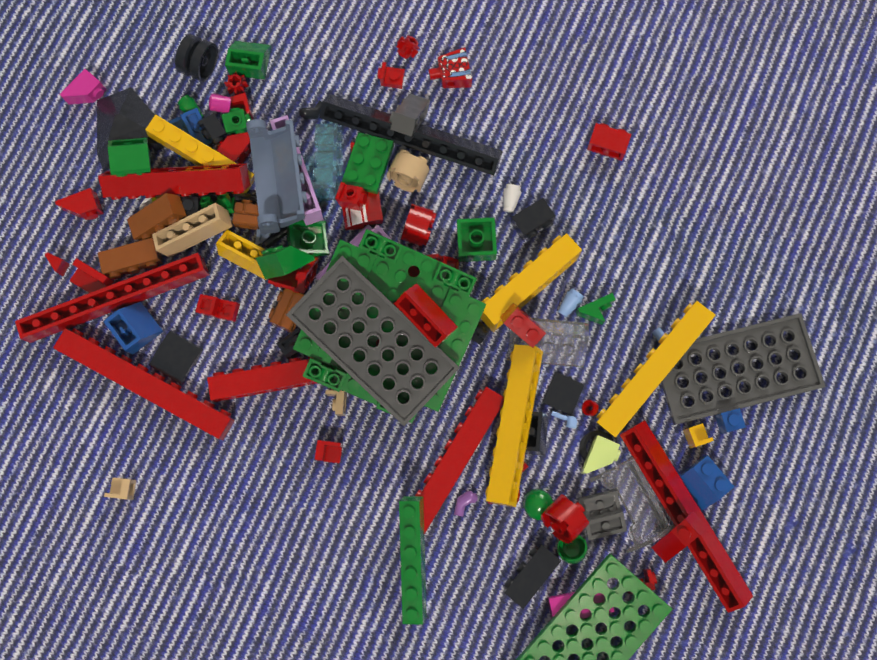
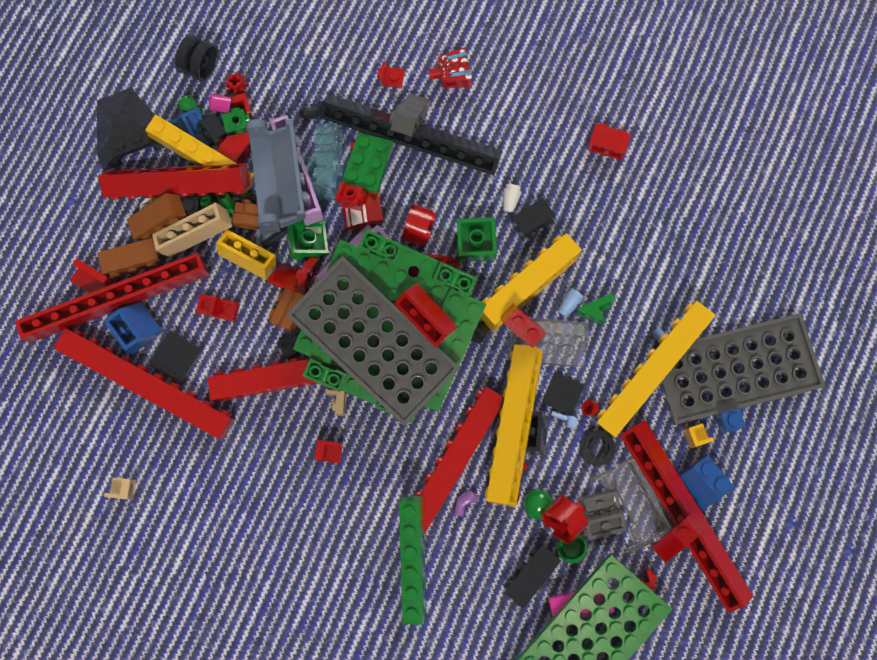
(59, 265): red slope -> none
(82, 204): red slope -> none
(83, 89): dark pink slope -> none
(129, 156): green slope -> none
(248, 59): green slope -> none
(282, 260): green slope -> none
(407, 47): red gear -> none
(408, 171): tan brick -> none
(601, 454): yellowish green slope -> none

